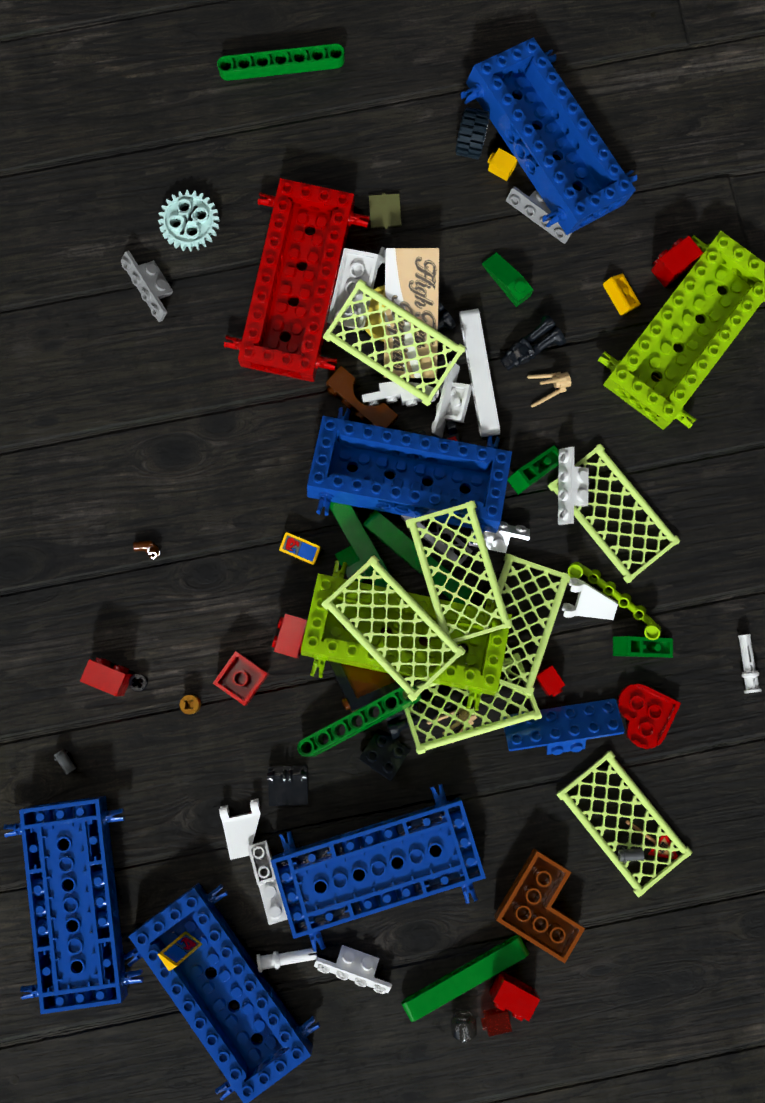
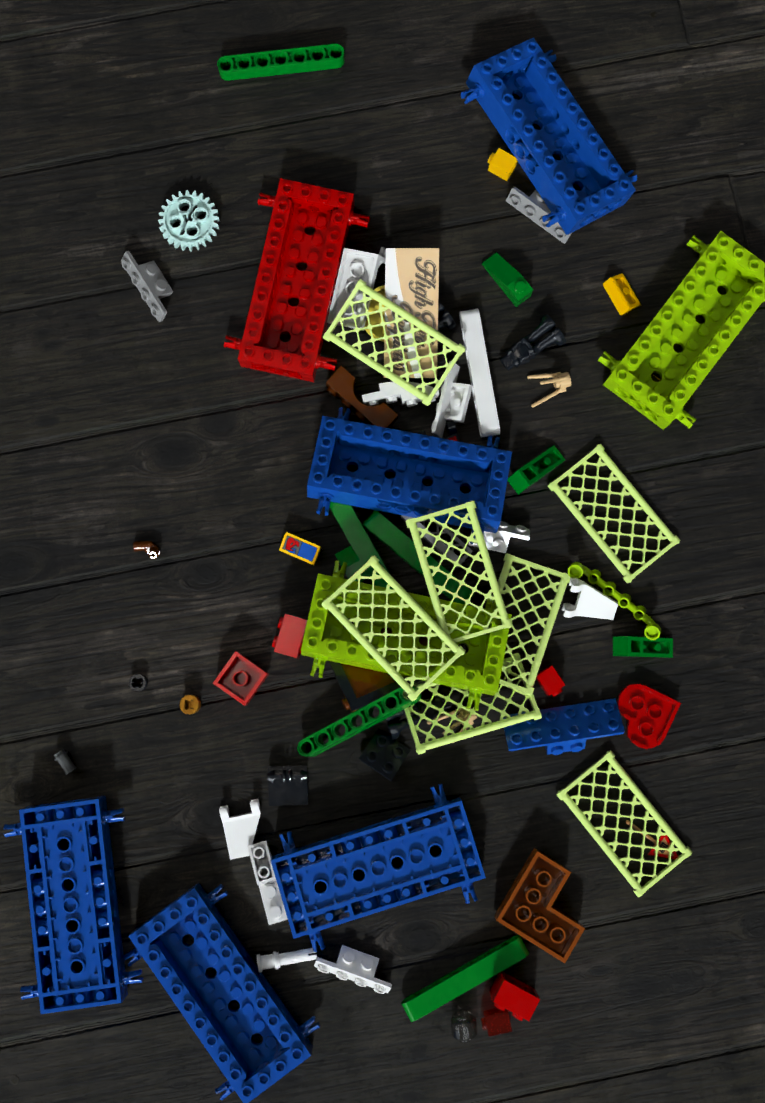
(105, 677): red brick -> none
(179, 950): slope -> none
(385, 211): olive piece -> none
(472, 133): black wheel -> none
(572, 486): white bracket -> none
(630, 855): dark grey pin -> none
(676, 261): red brick -> none
(750, 674): white pin -> none

